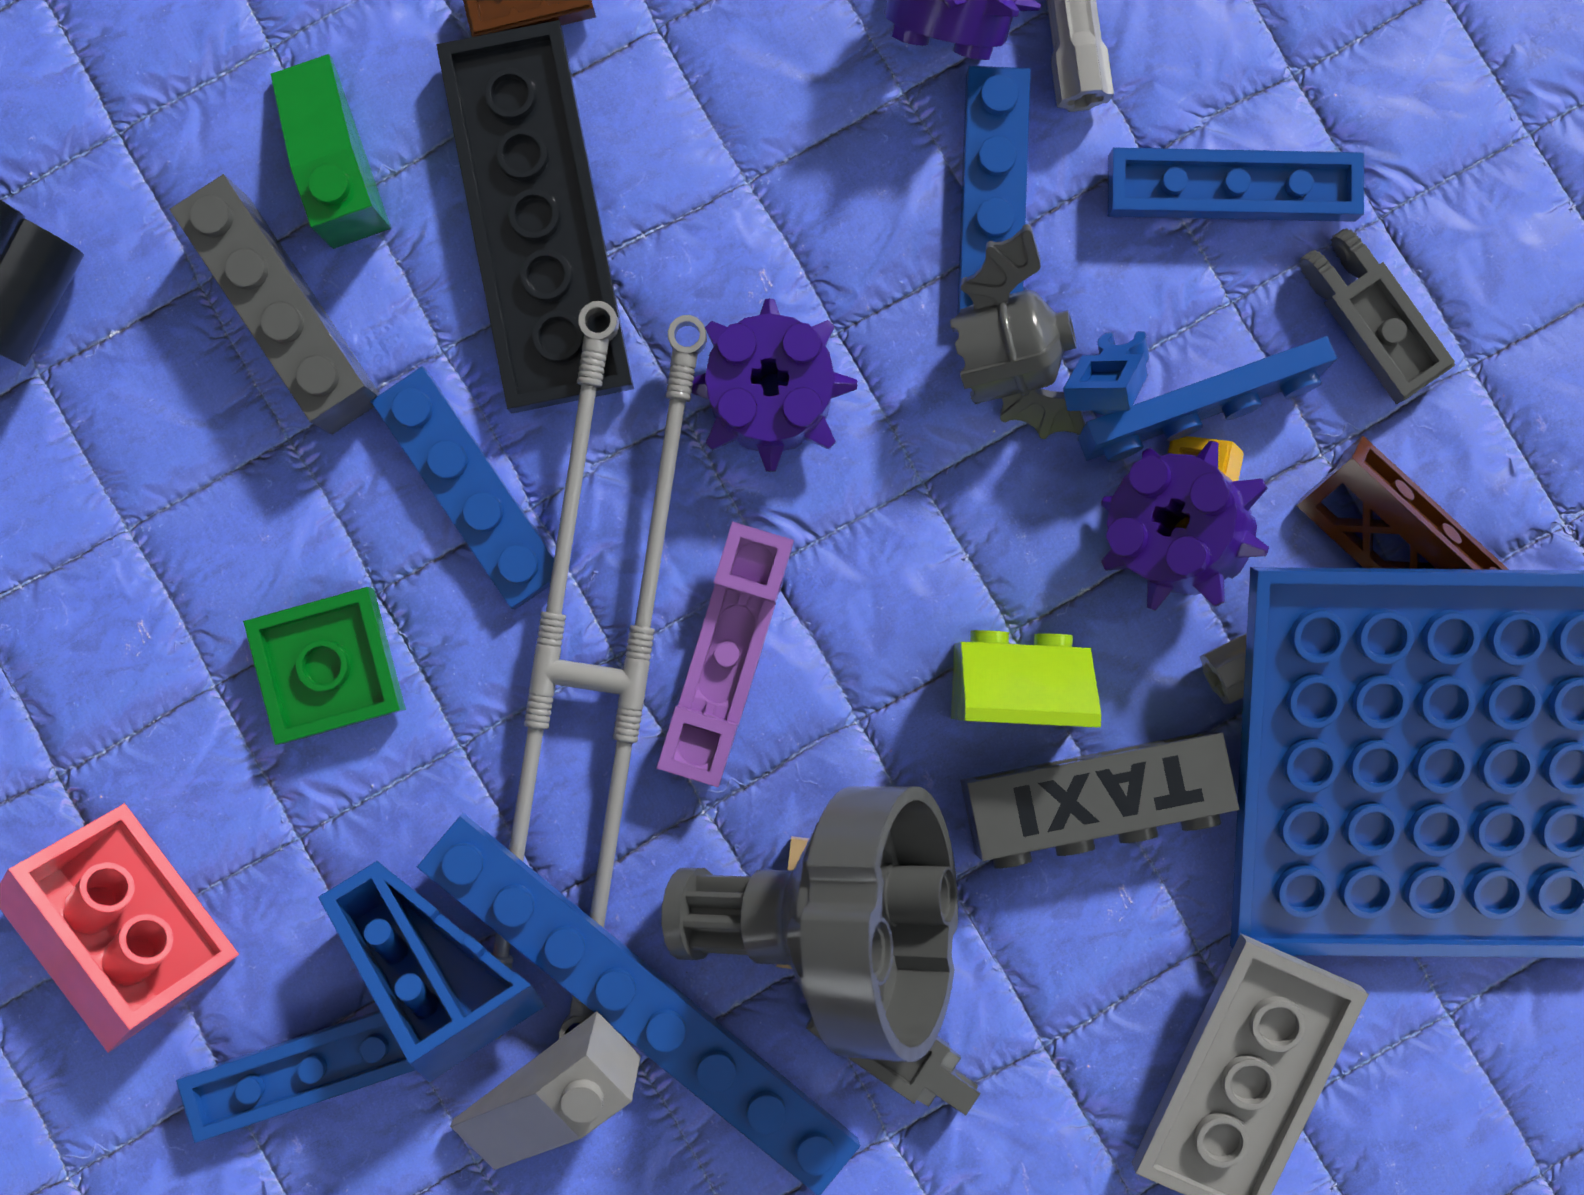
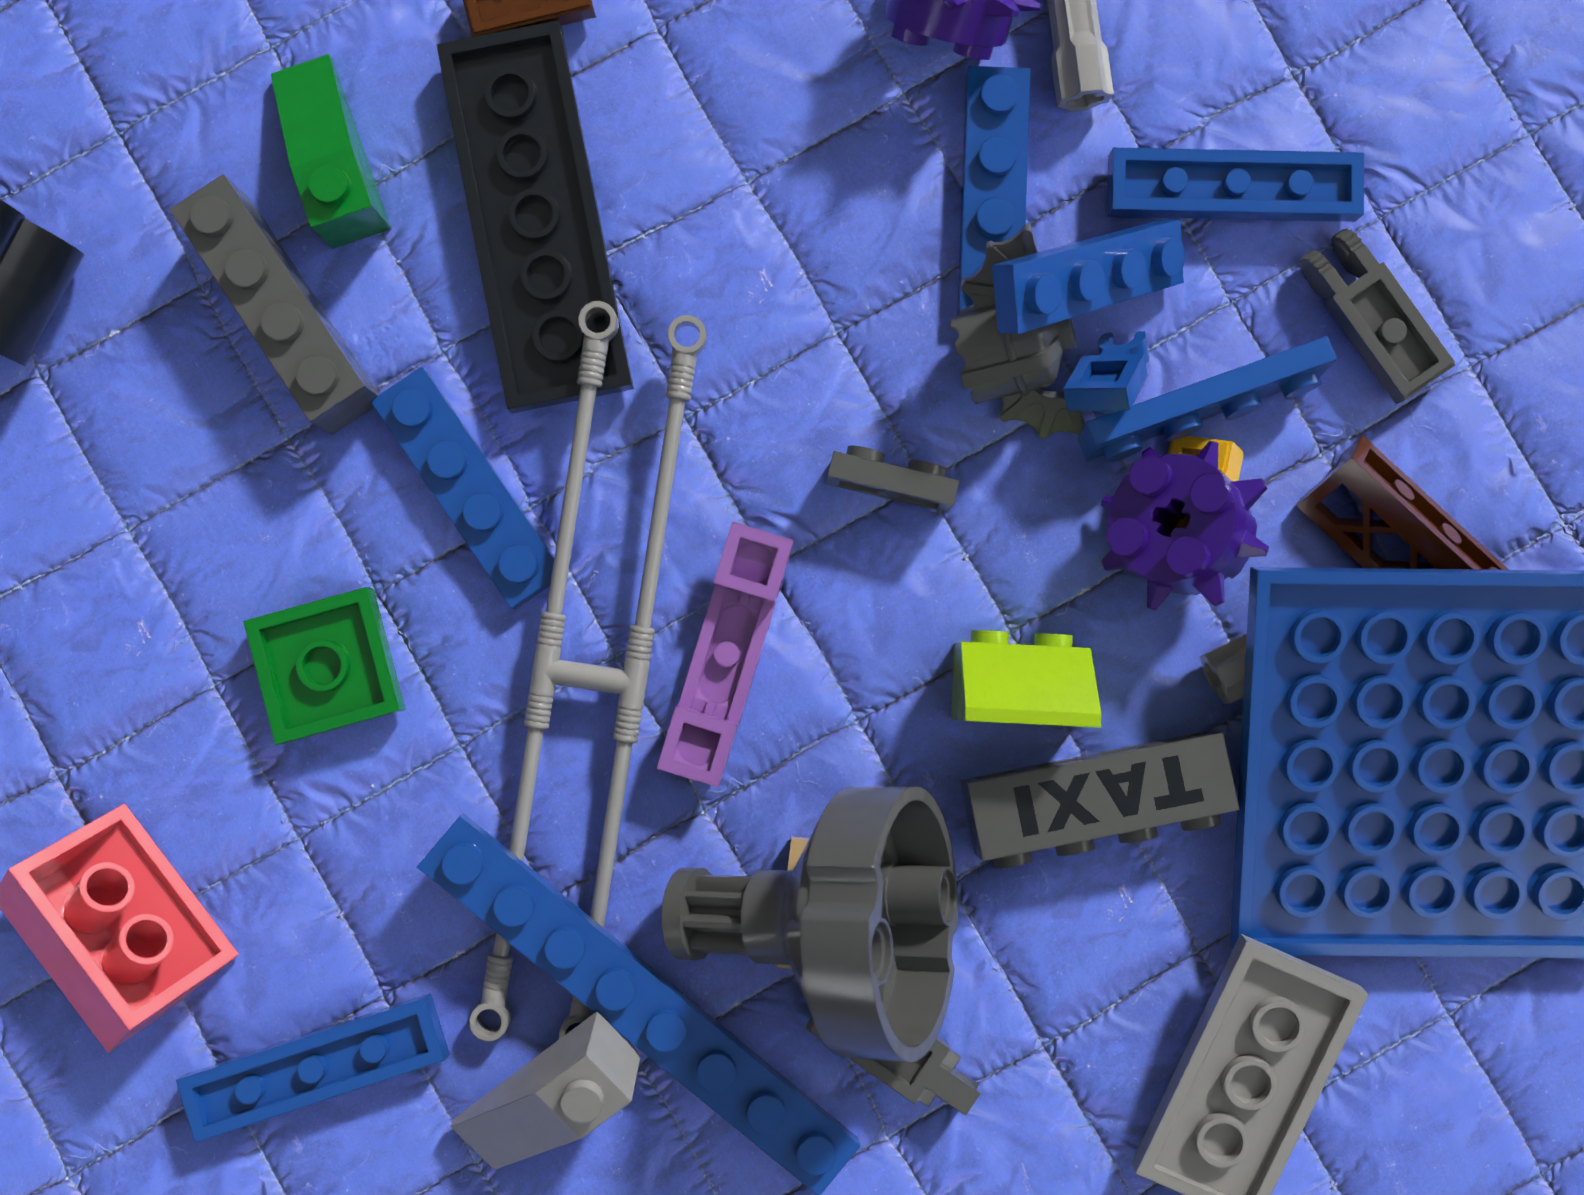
(425, 973): blue wedge -> none
(778, 347): dark purple brick -> none
(917, 485): none -> dark grey plate
(1087, 275): none -> blue plate

